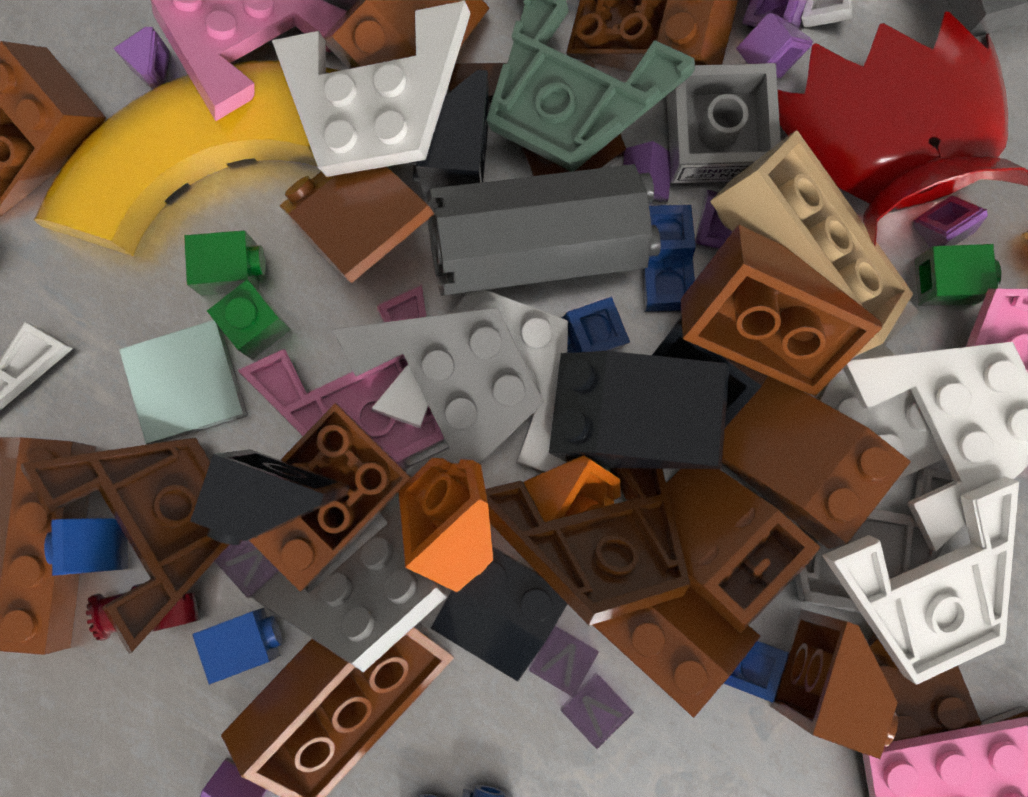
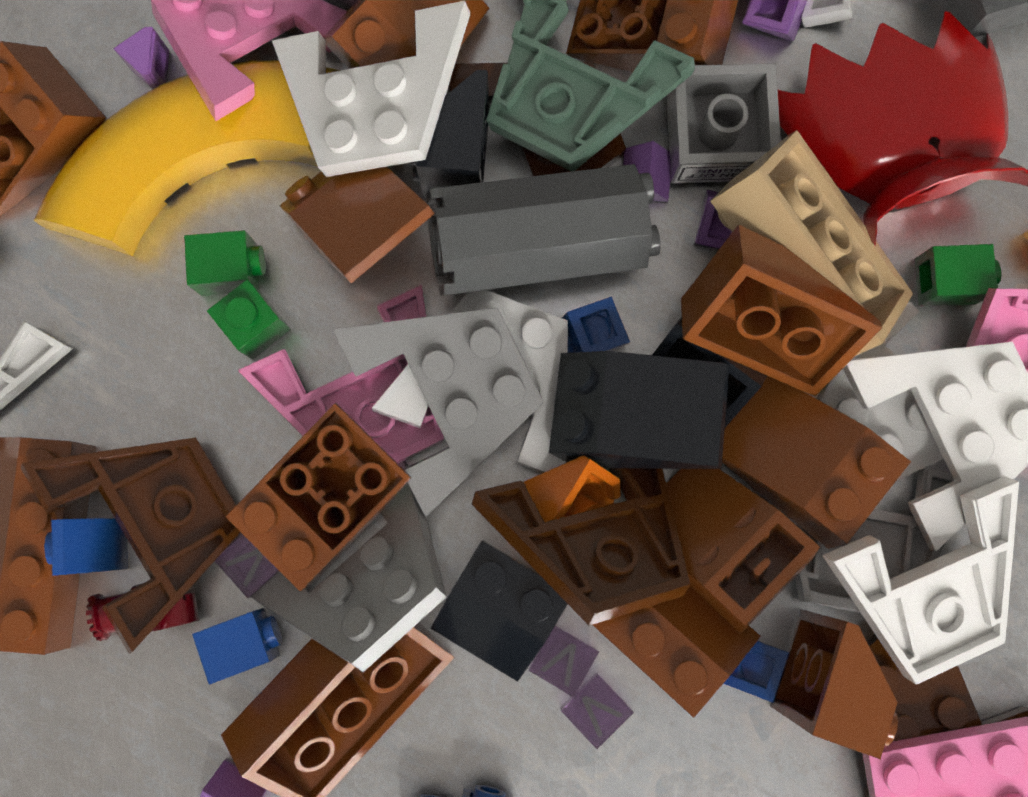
(182, 382): light aqua tile -> none
(257, 493): black slope -> none
(446, 522): orange slope -> none
(673, 269): blue slope -> none
(774, 42): medium lavender slope -> none
(950, 222): medium lavender slope -> none

